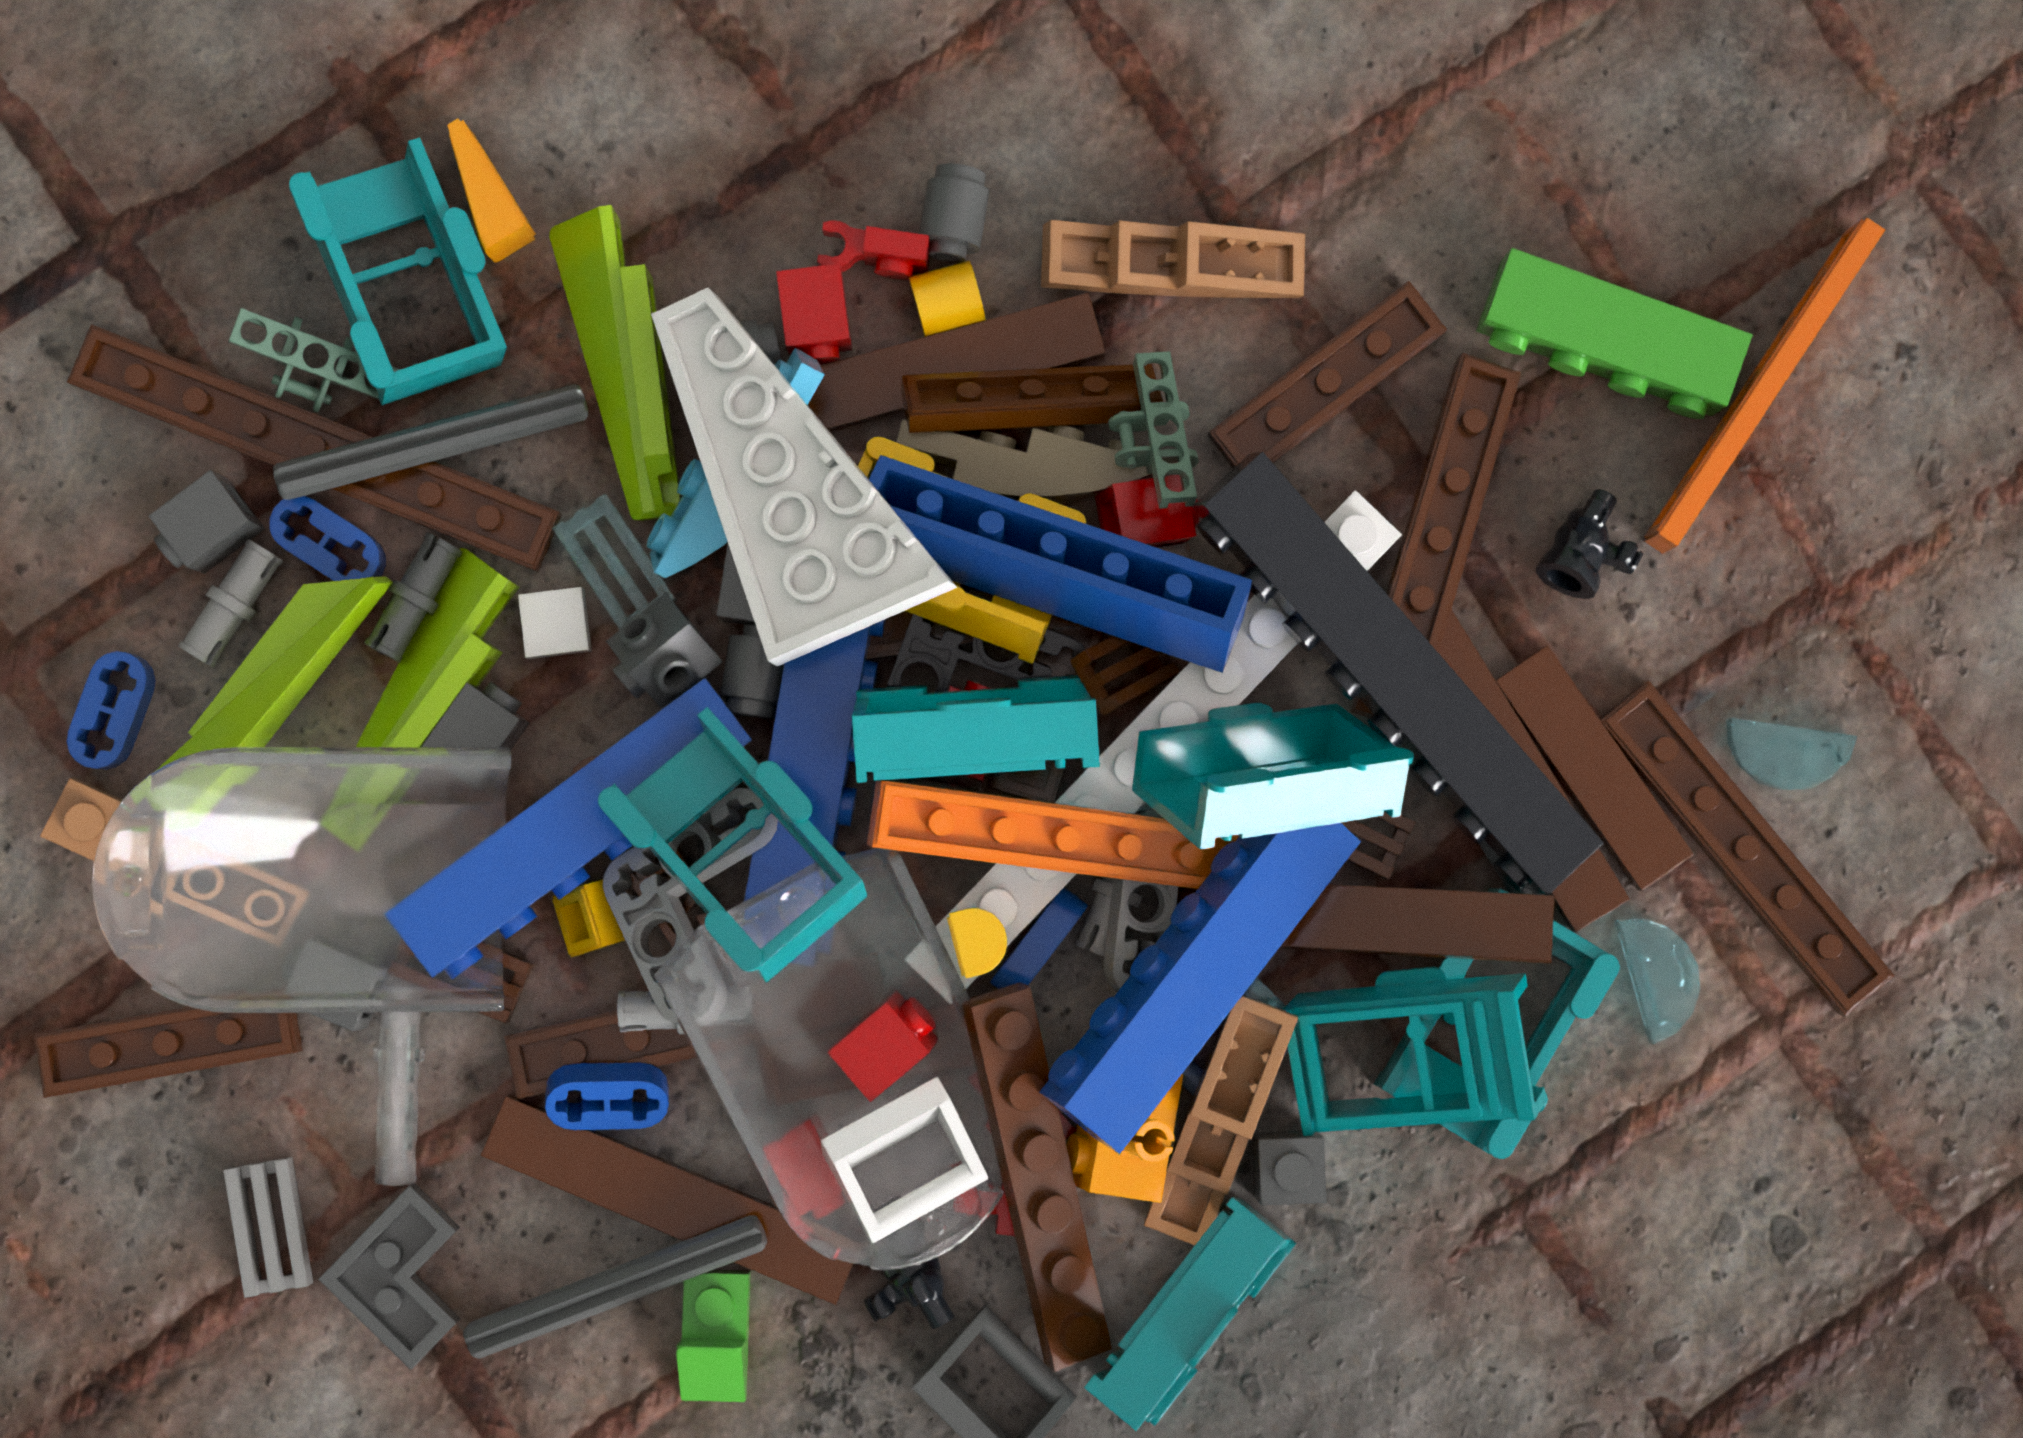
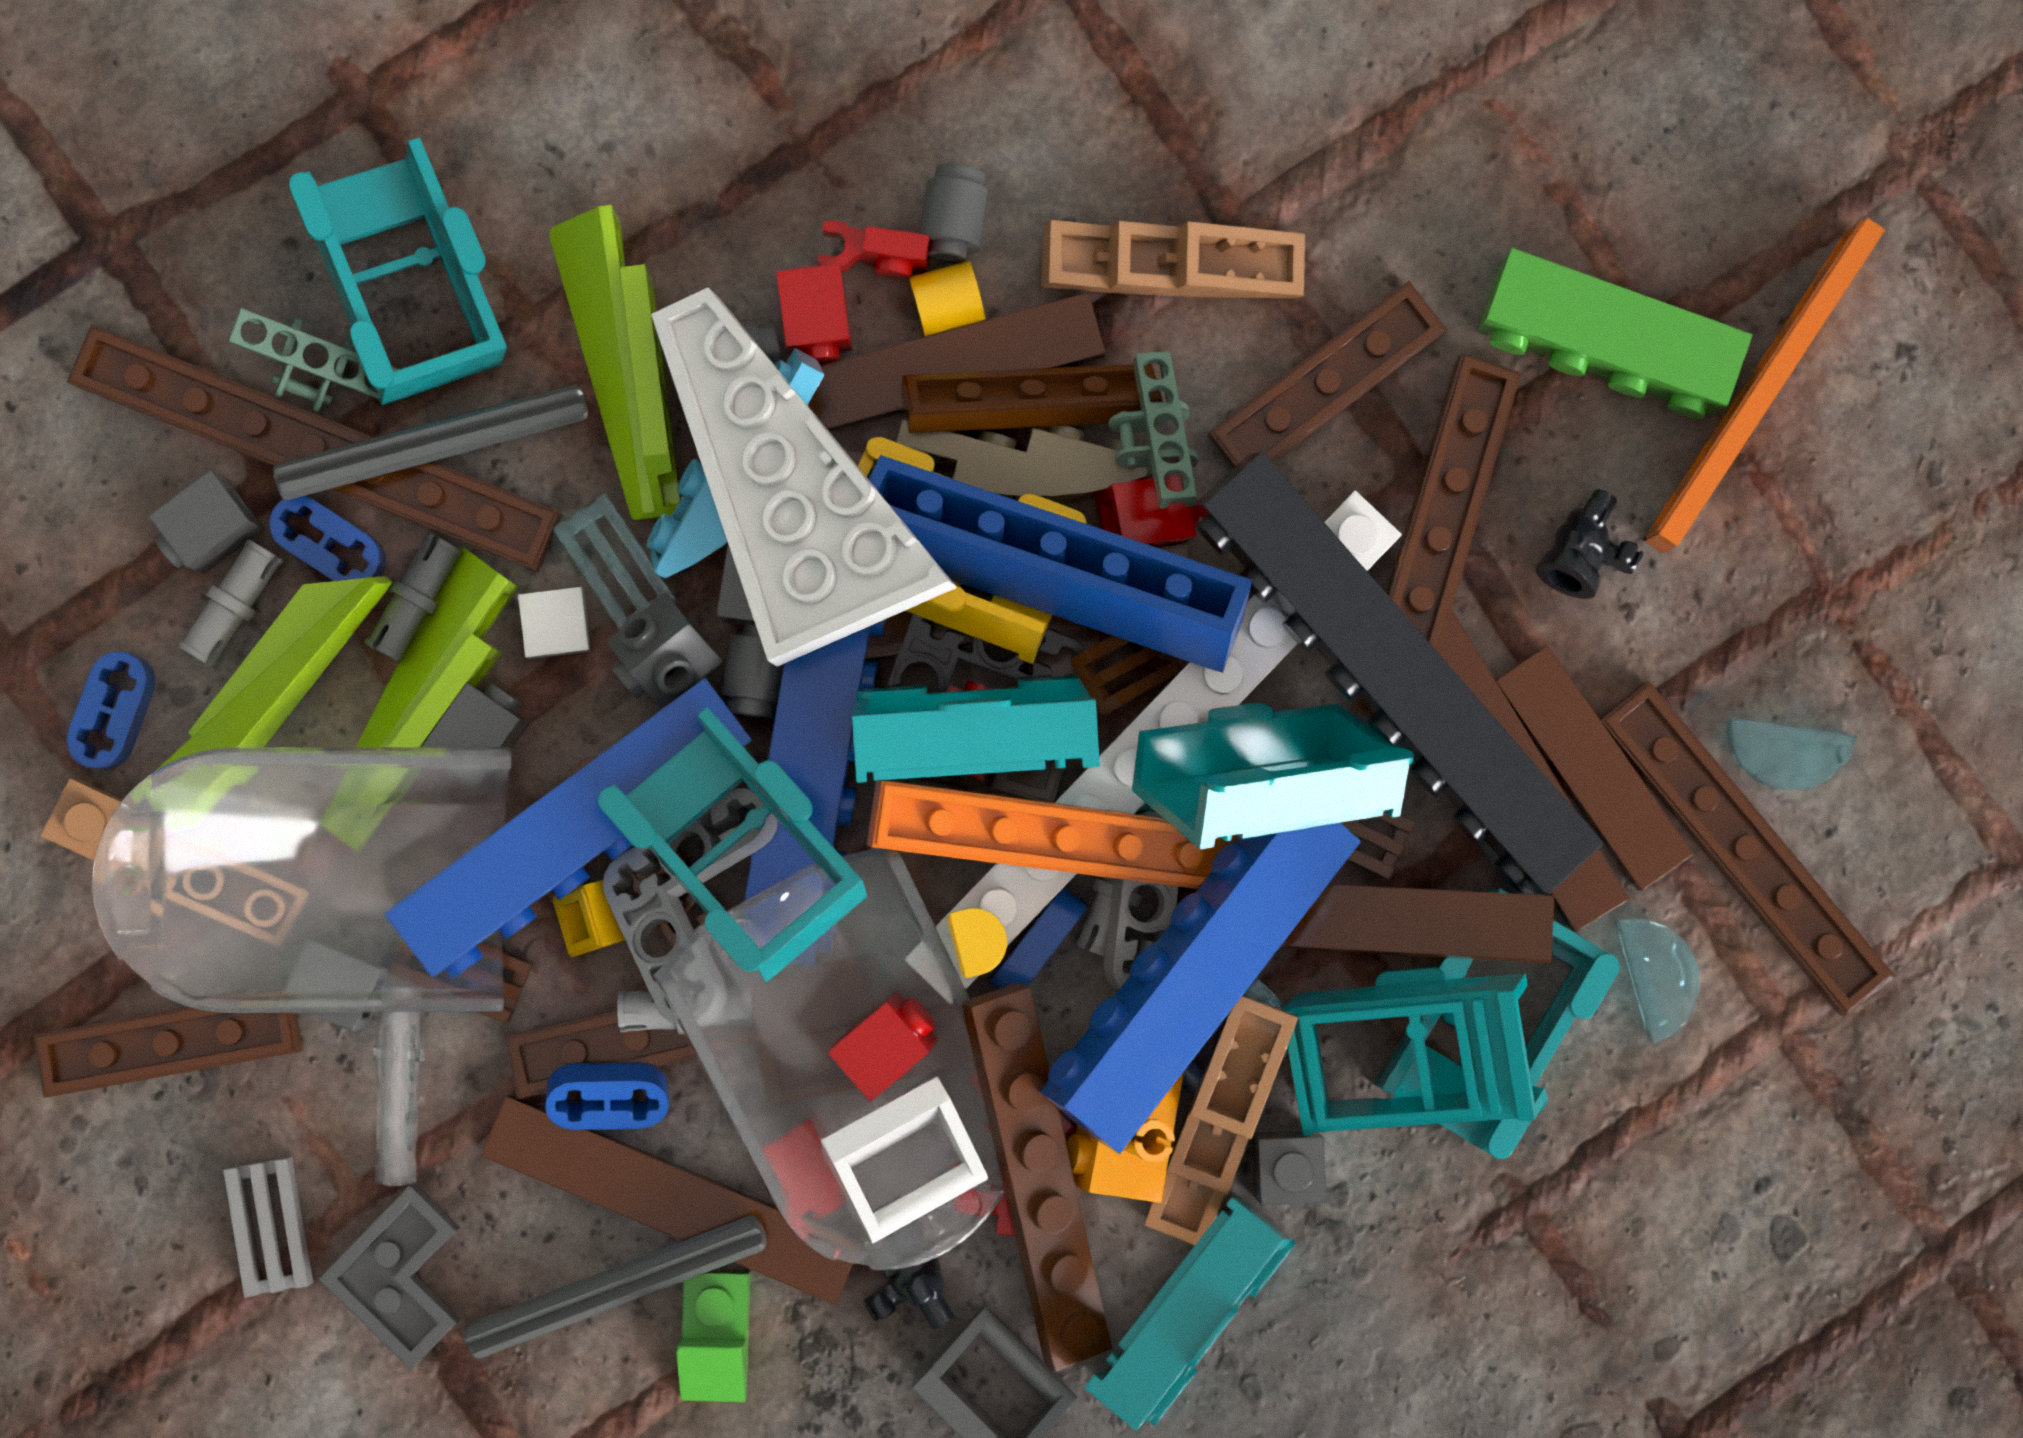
(494, 211): light orange slope -> none

